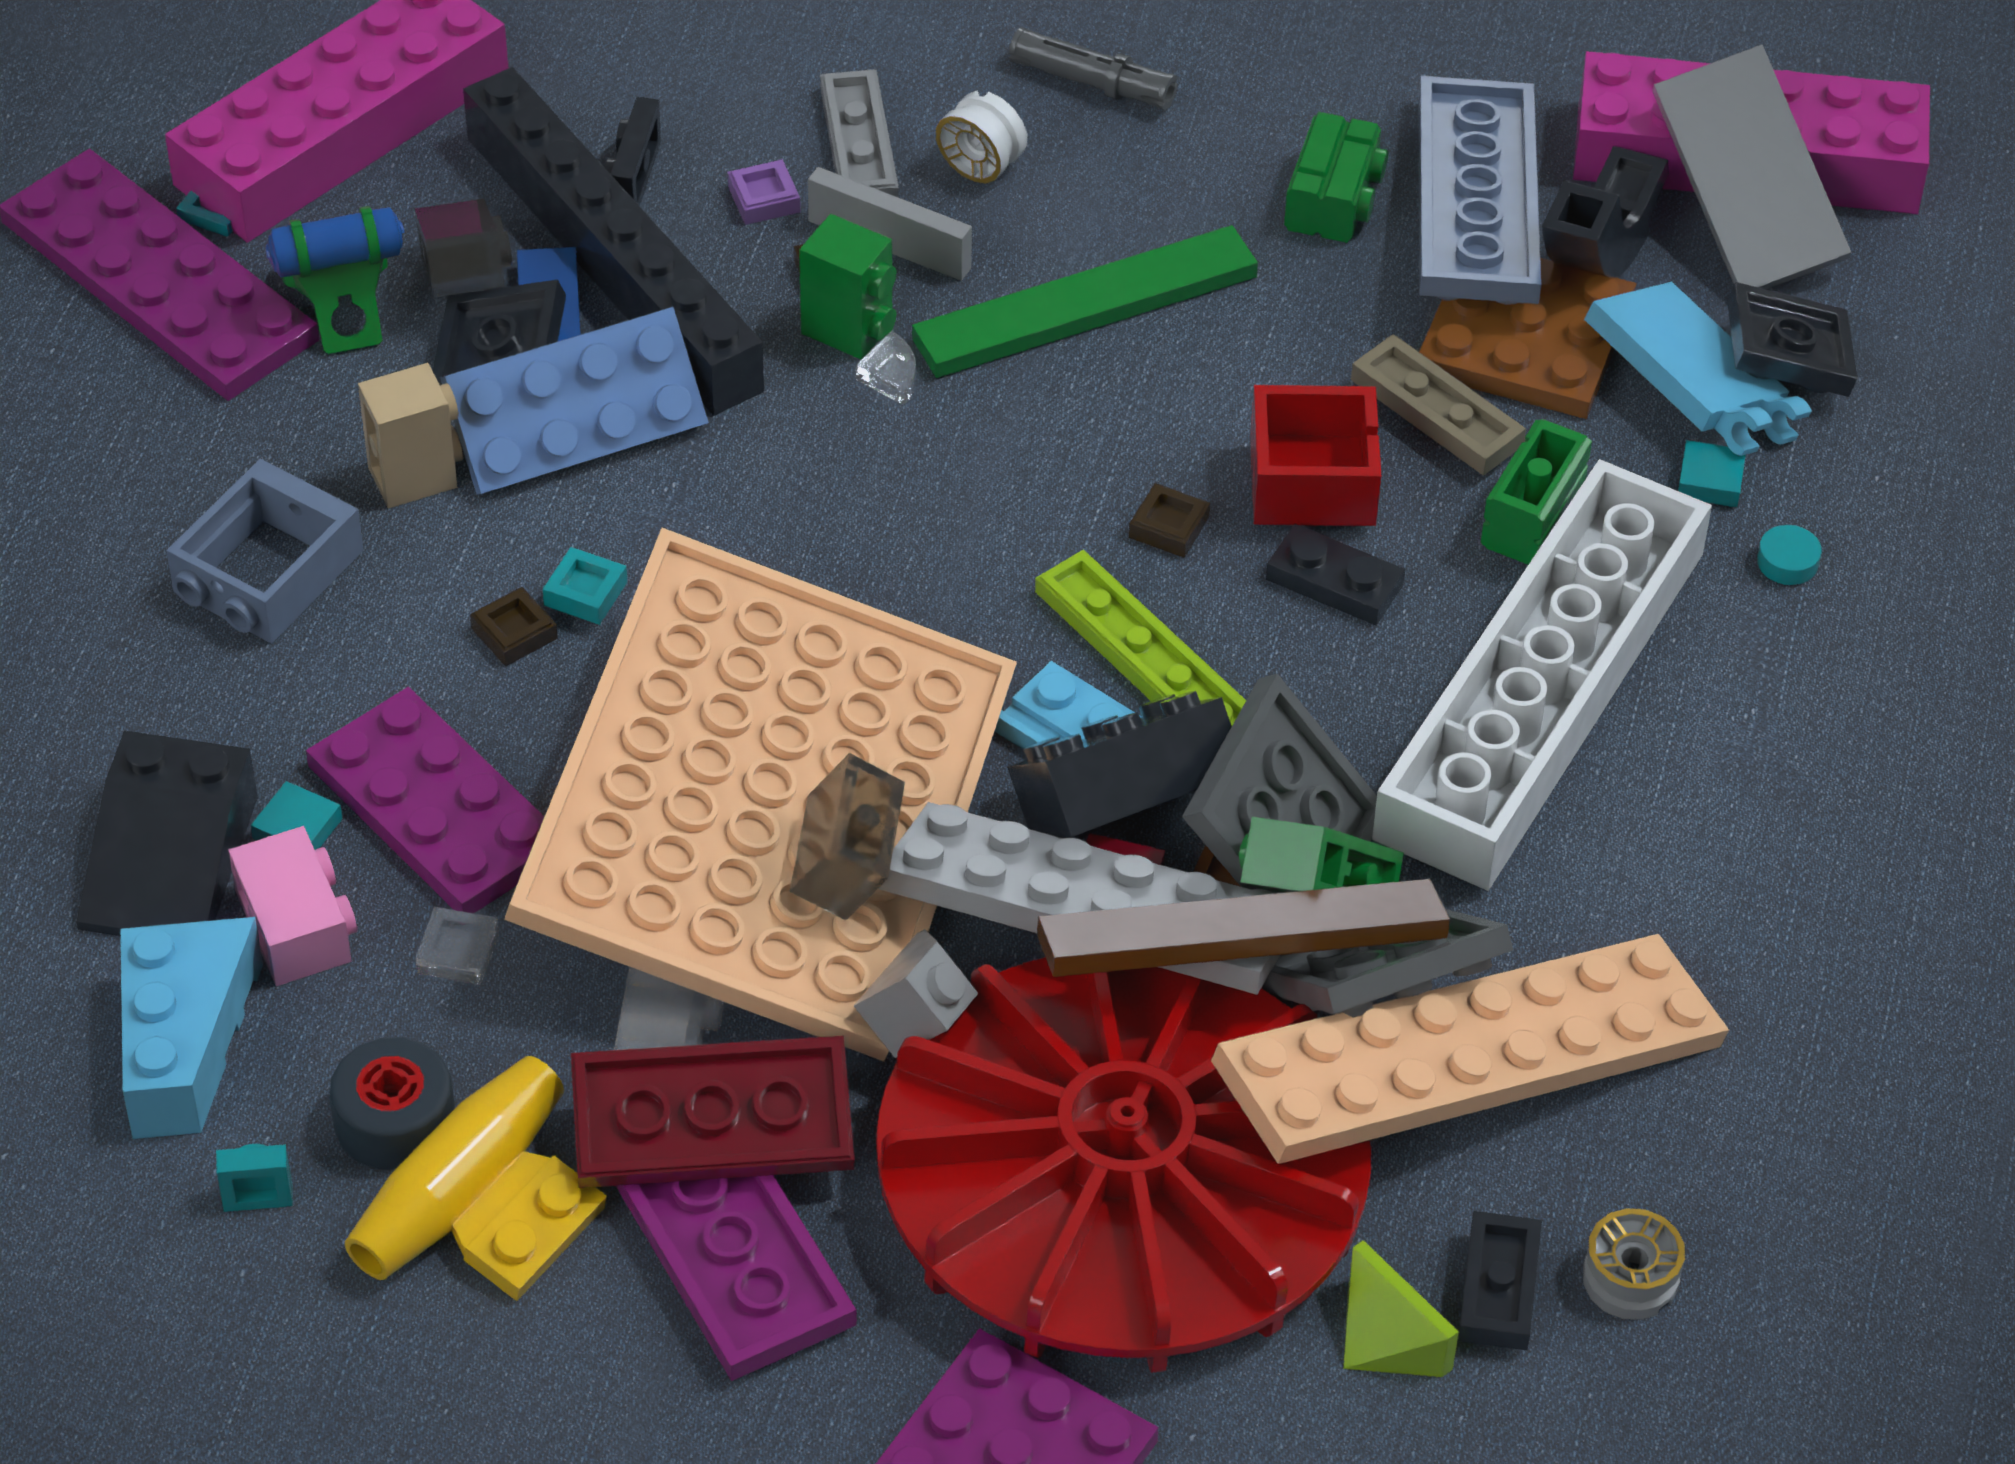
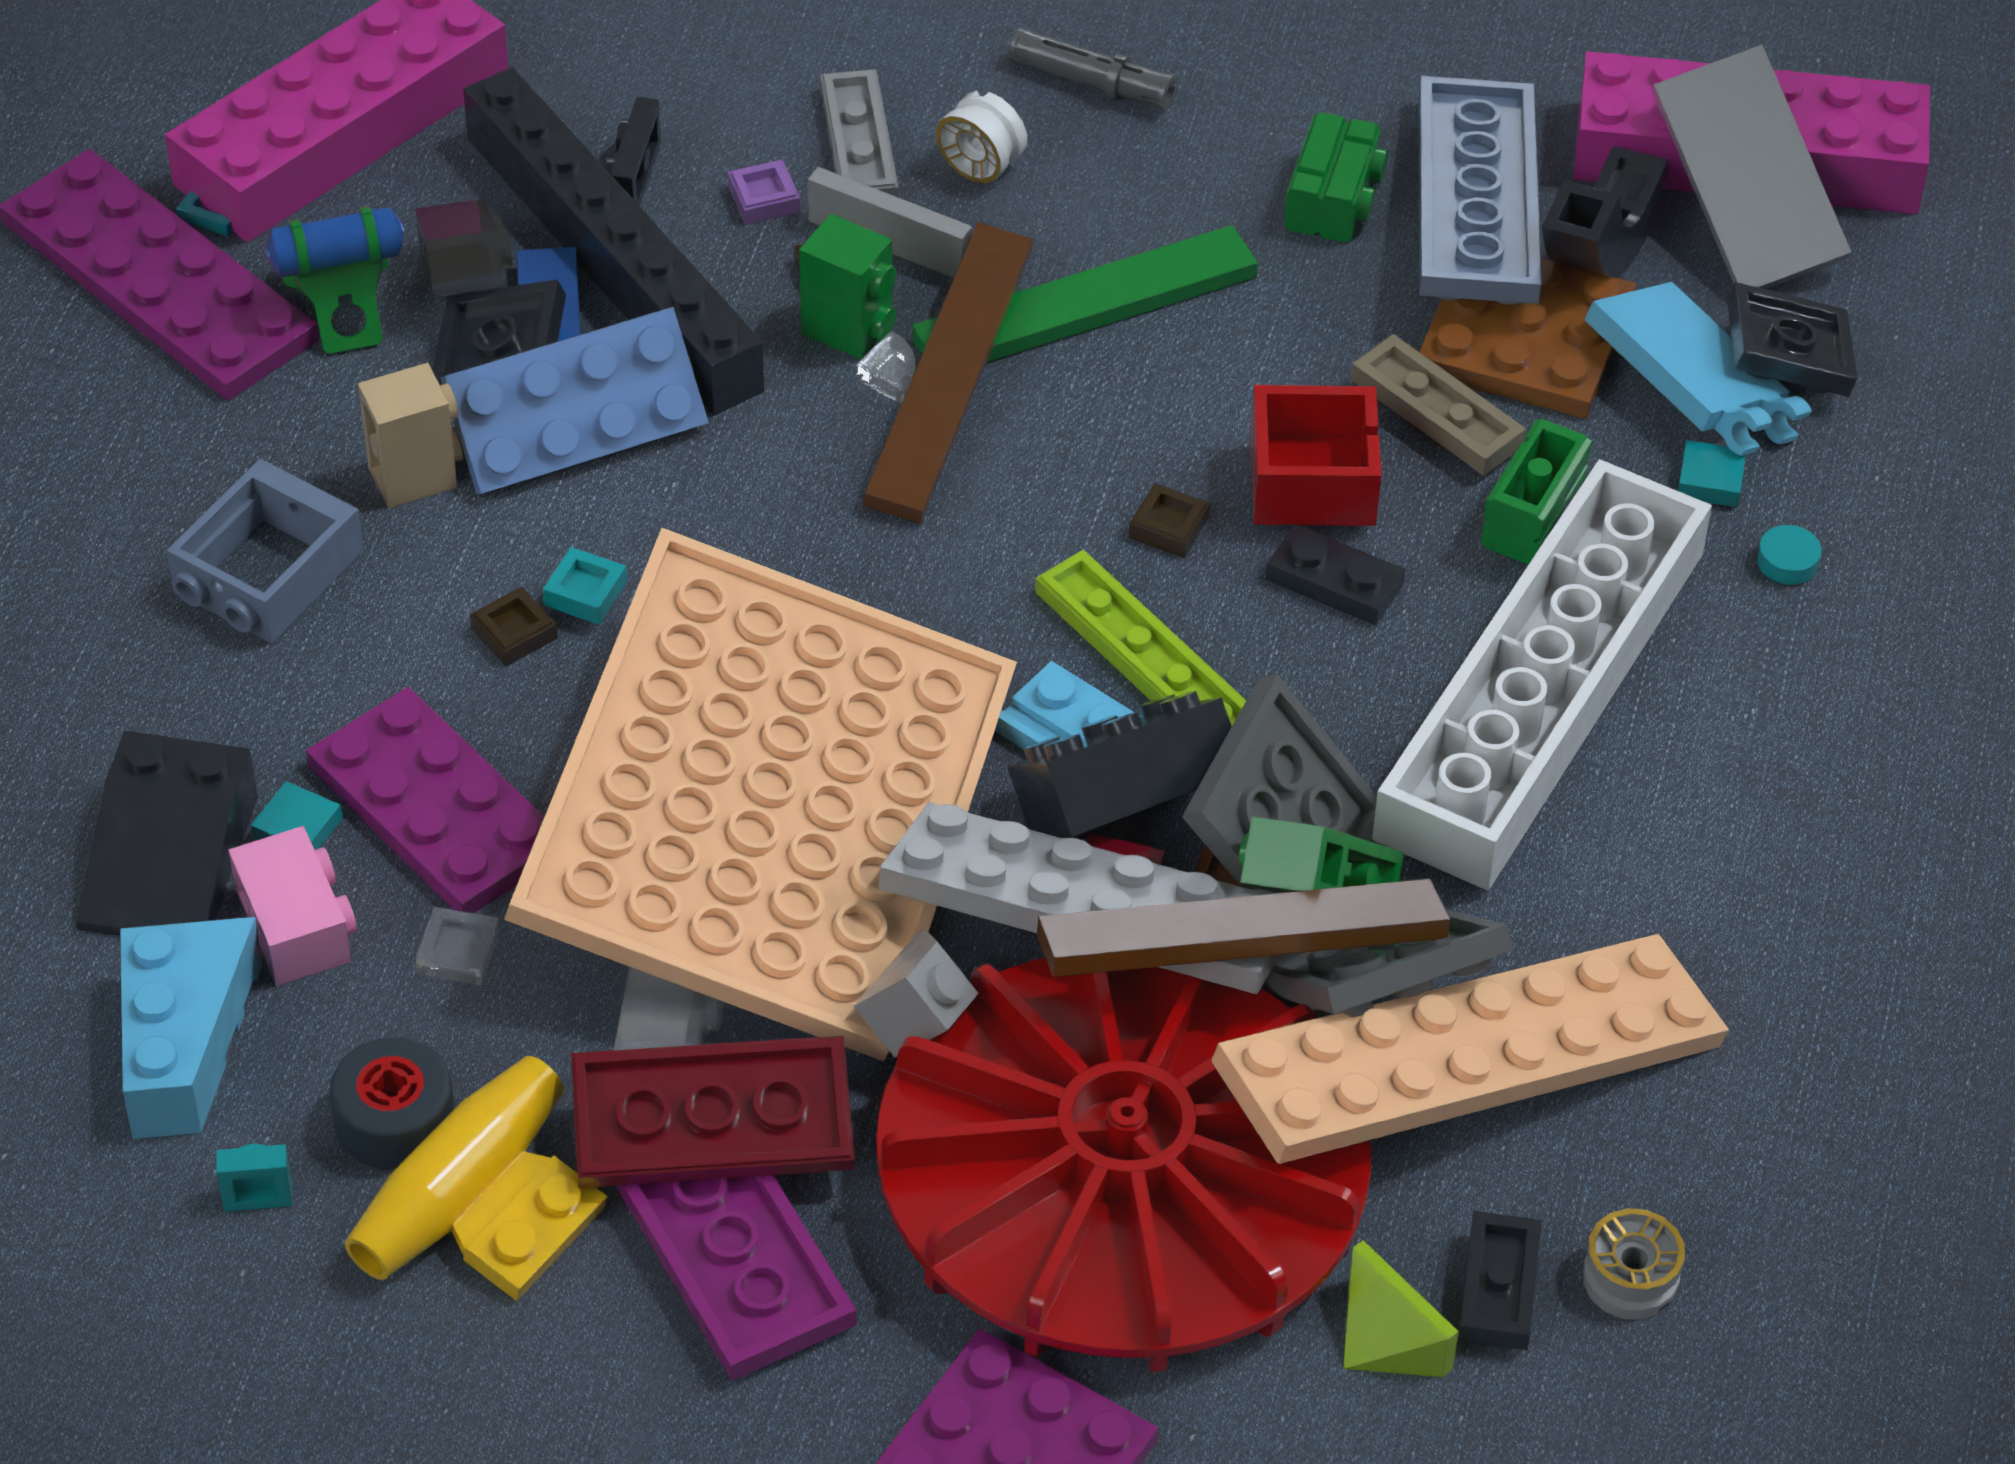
(847, 836): clear smoke brick -> none
(948, 373): none -> reddish brown tile

